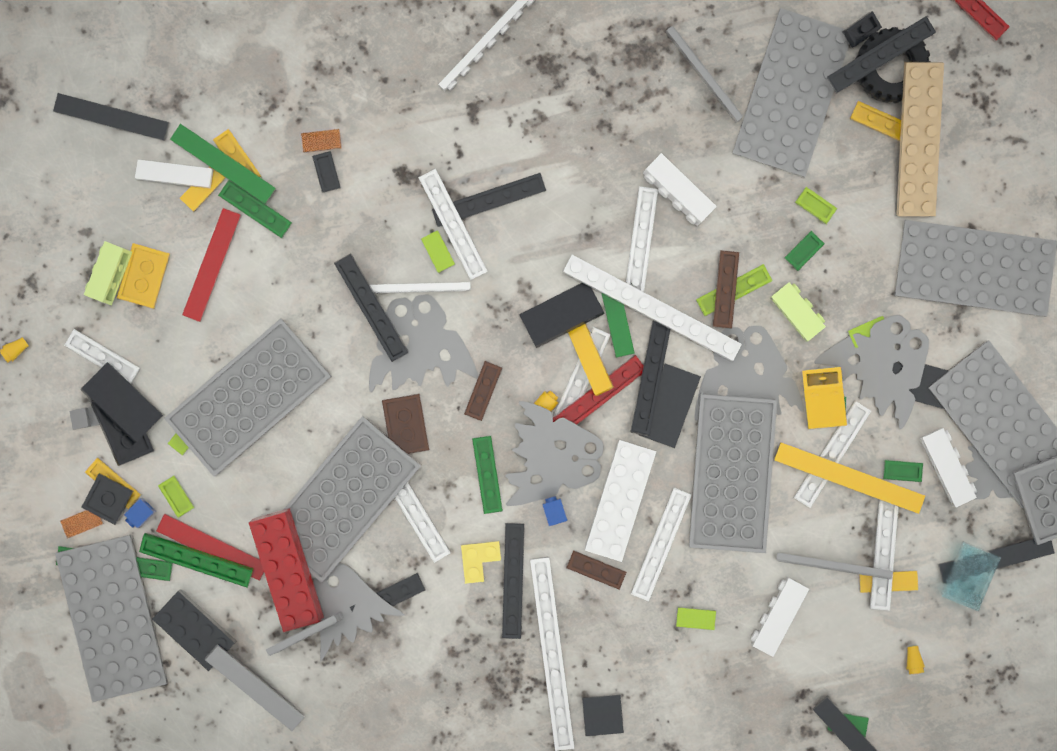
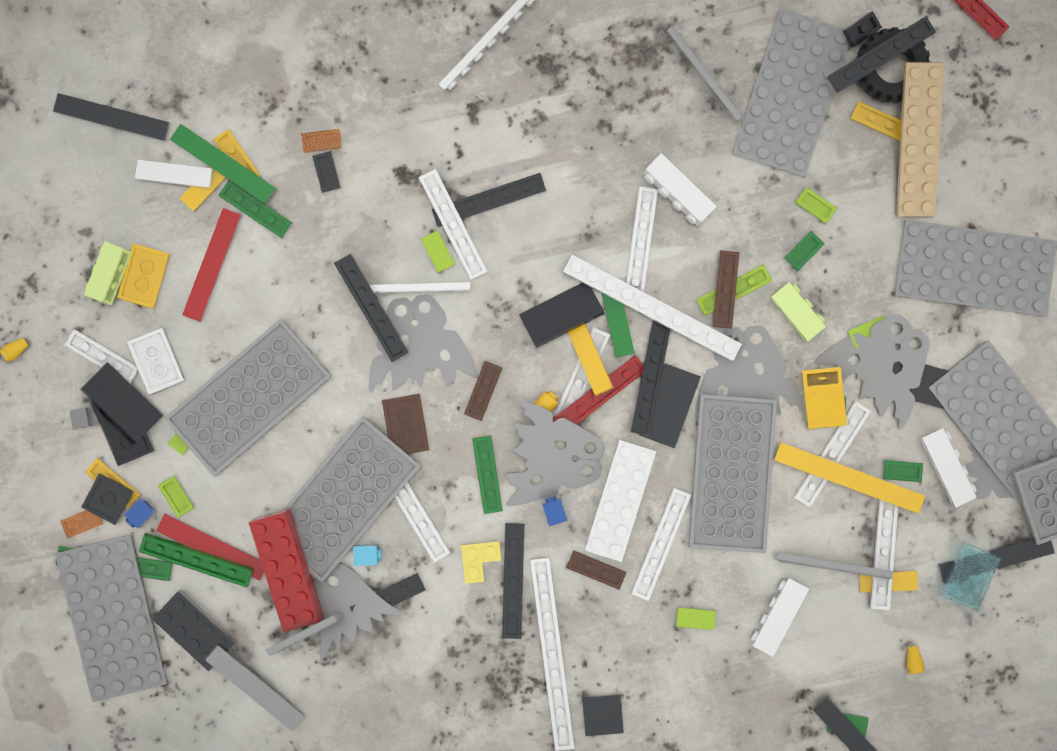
(155, 361): none -> white tile
(366, 555): none -> medium azure brick

